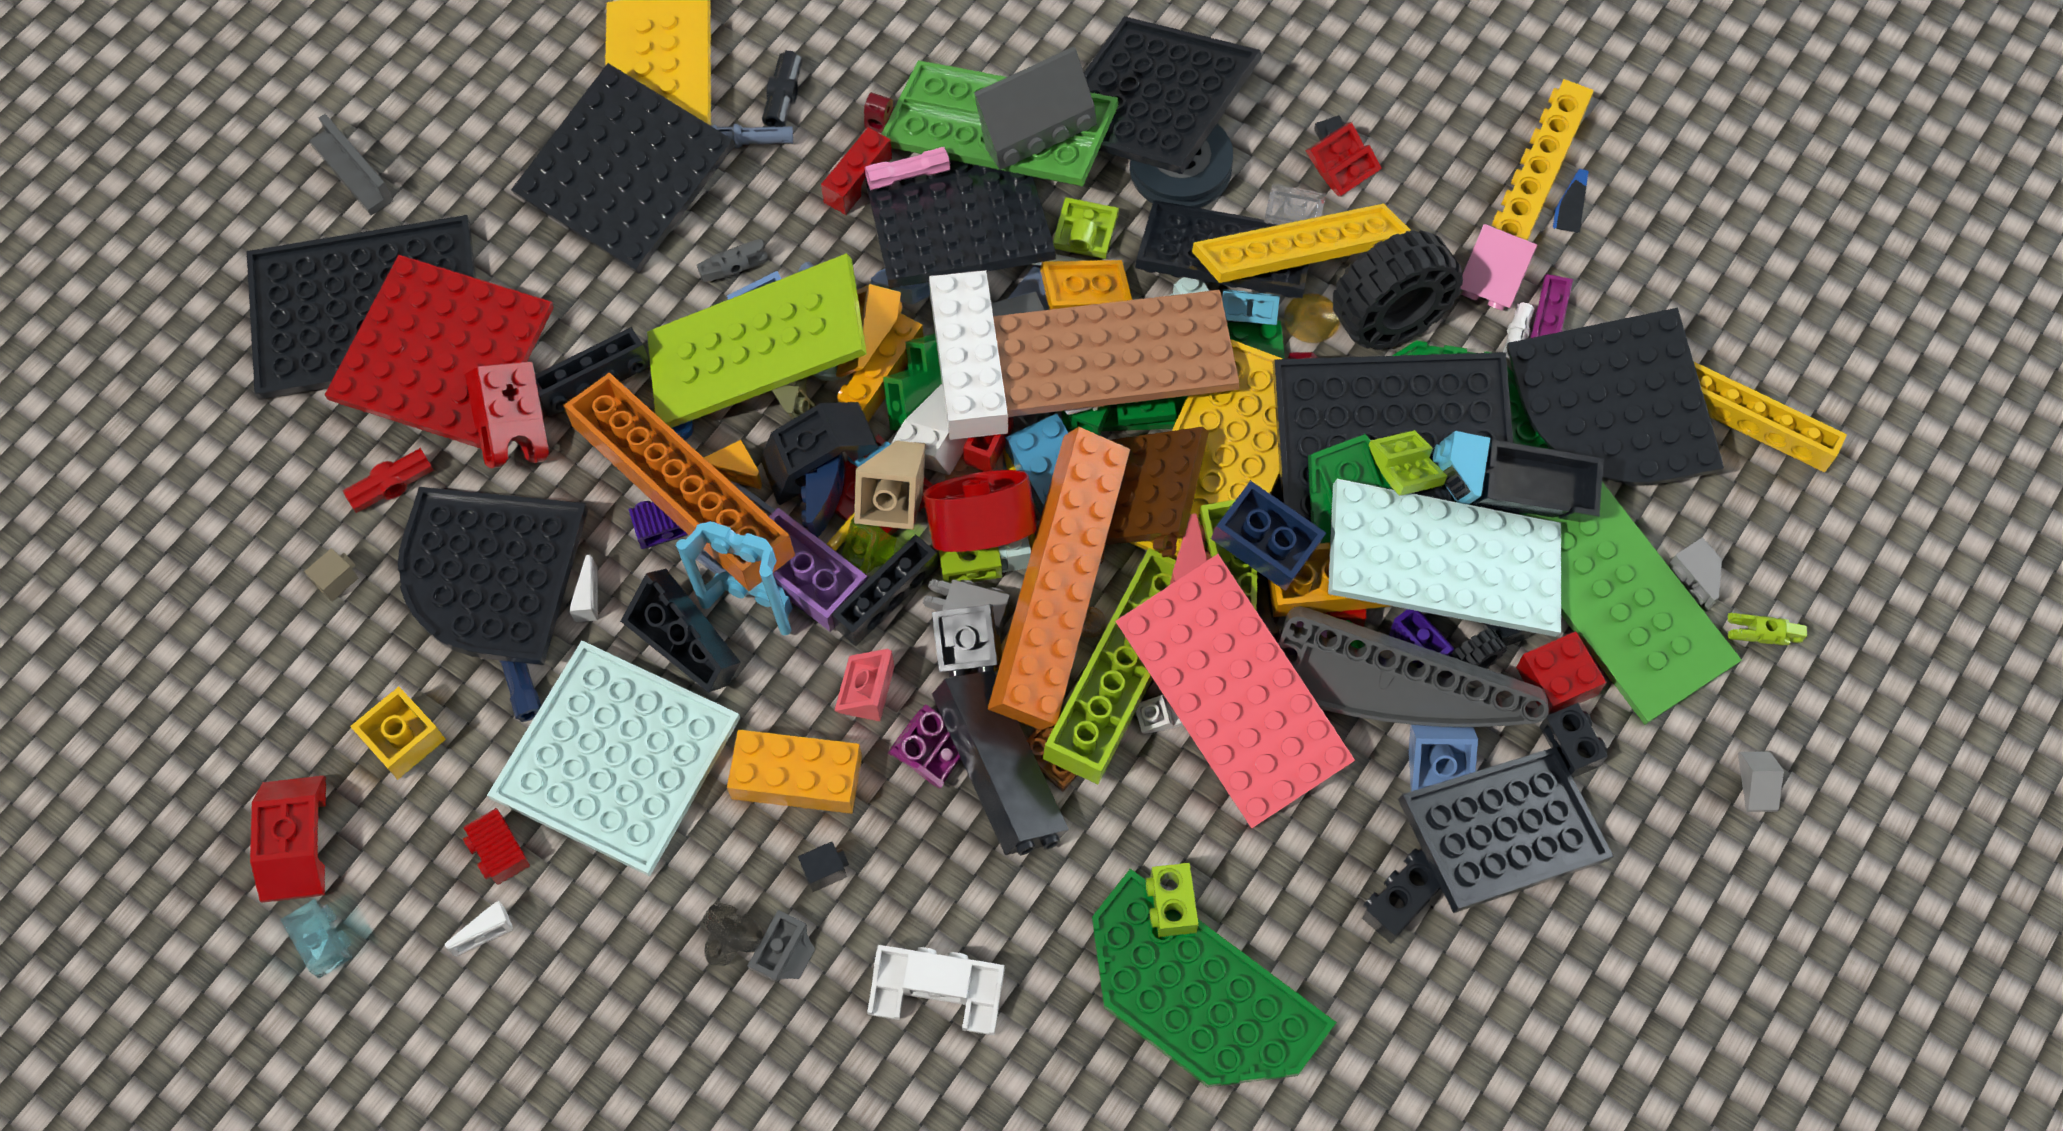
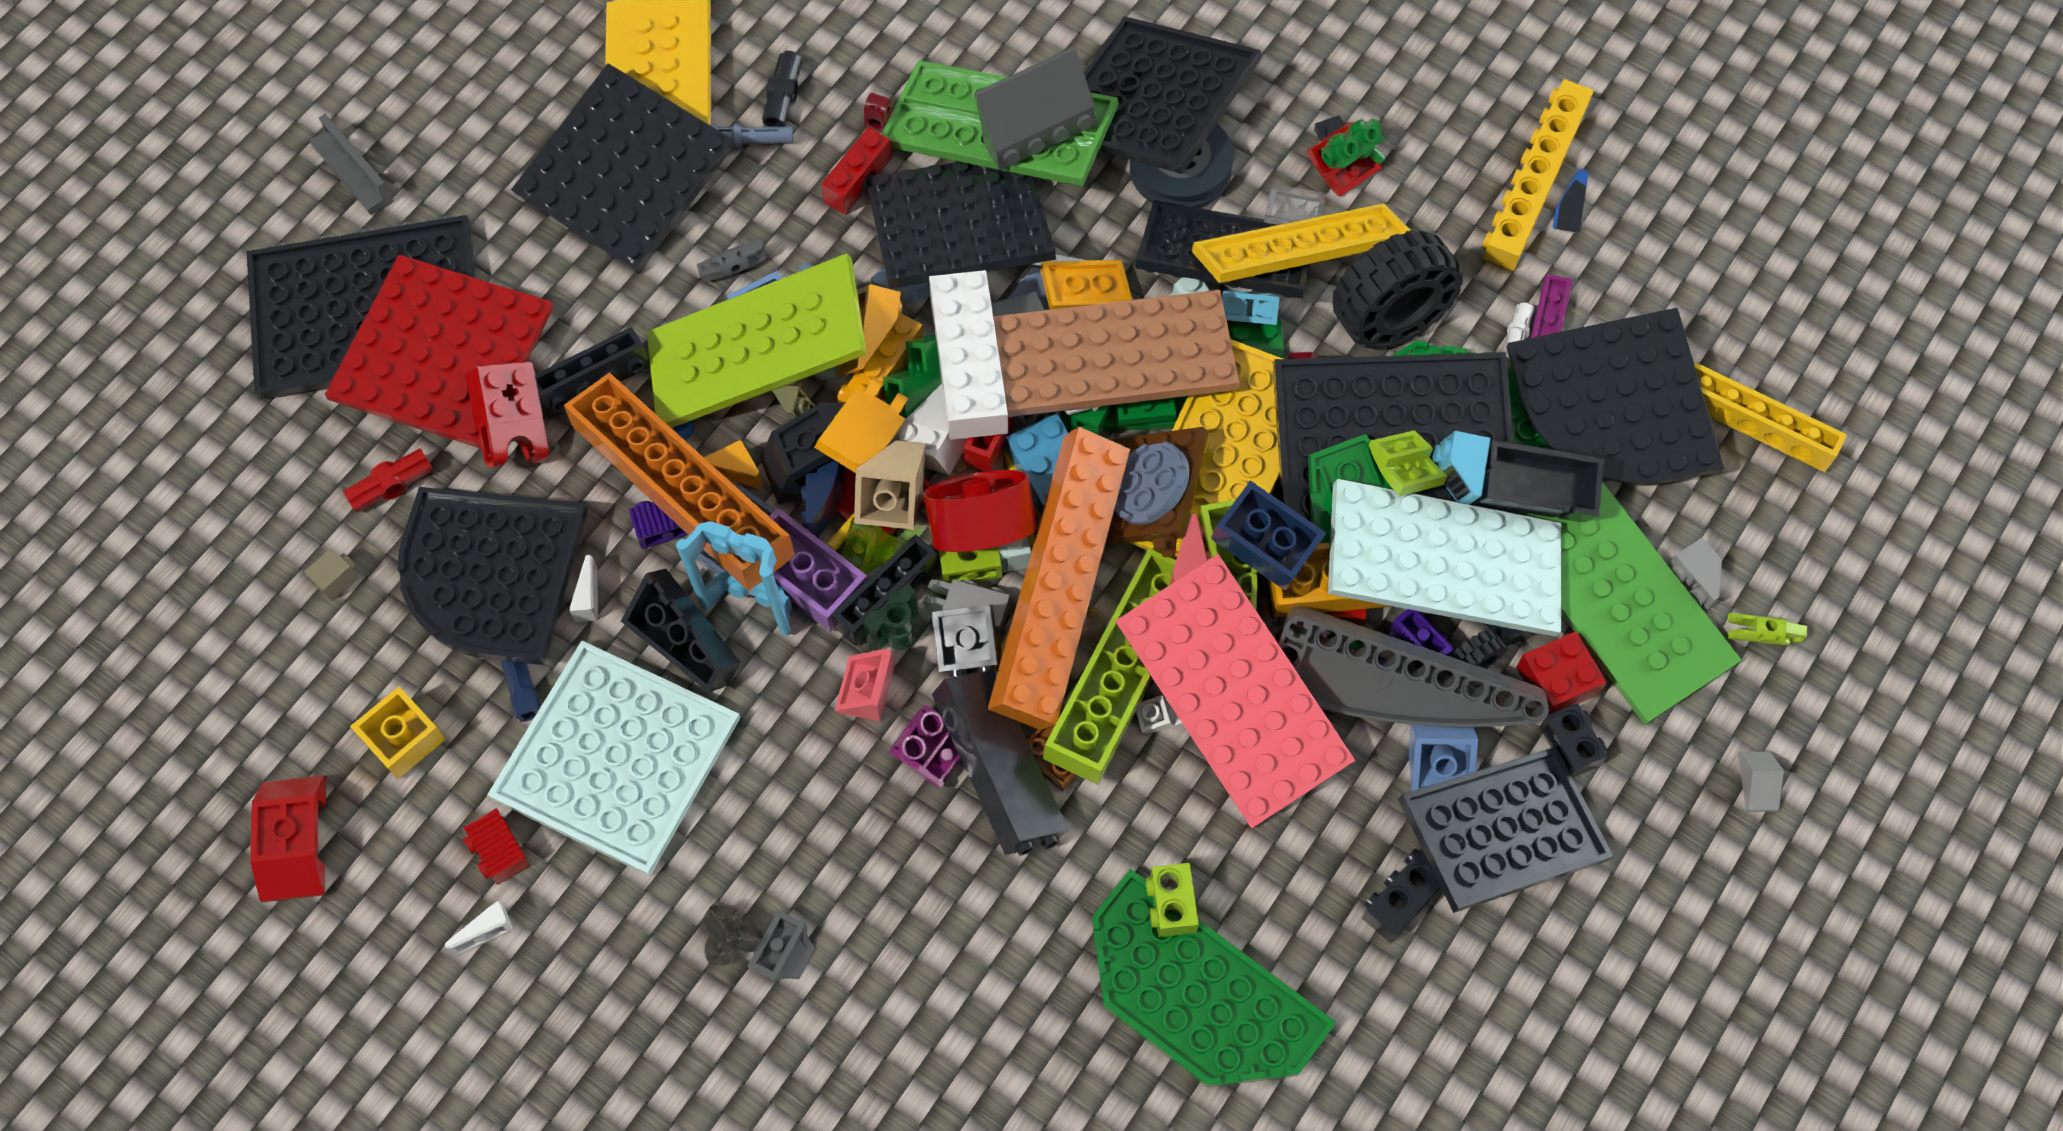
(317, 938): clear light blue brick -> none
(794, 771): light orange brick -> none
(823, 866): black brick -> none
(862, 427): none -> light orange tile
(888, 173): bright pink axle -> none
(893, 621): none -> clear green plate
(936, 978): white bracket -> none
(1085, 228): lime plate -> none
(1152, 483): none -> sand blue tile
(1311, 327): clear yellow dish -> none
(1355, 143): none -> green brick
(1497, 267): bright pink brick -> none

